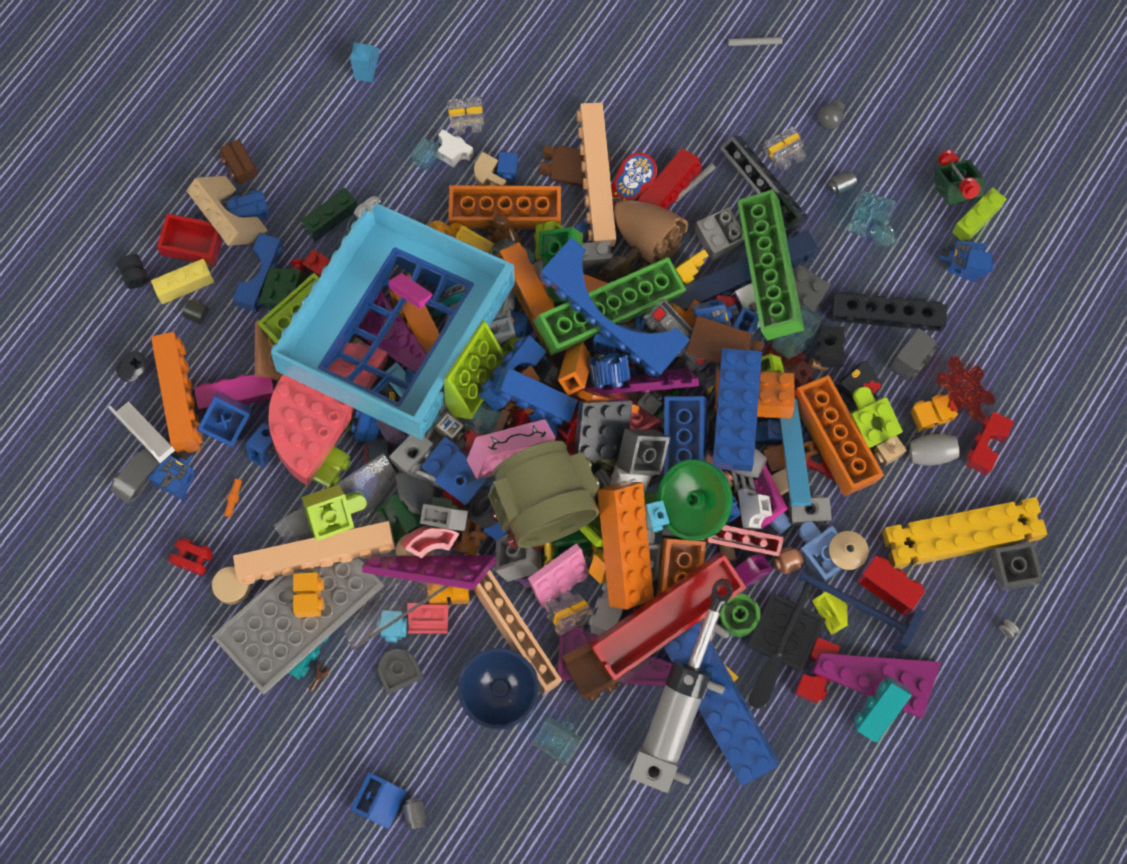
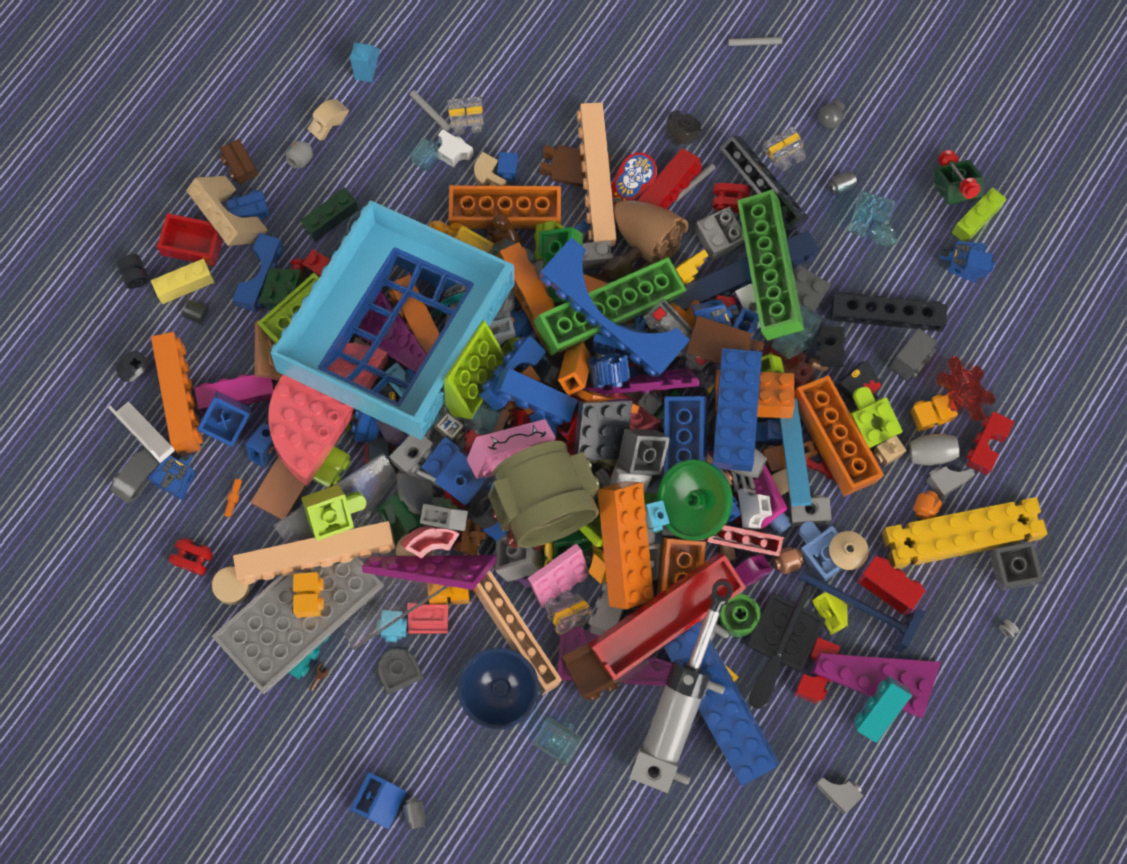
(278, 491): none -> nougat tile
(299, 154): none -> light grey head
(327, 115): none -> tan brick
(368, 204): light grey piece -> none
(410, 290): dark pink slope -> none
(430, 110): none -> light grey bar
(682, 129): none -> clear smoke cylinder
(728, 196): none -> red brick
(842, 796): none -> light grey arch
(927, 505): none -> orange head
(945, 481): none -> light grey arch

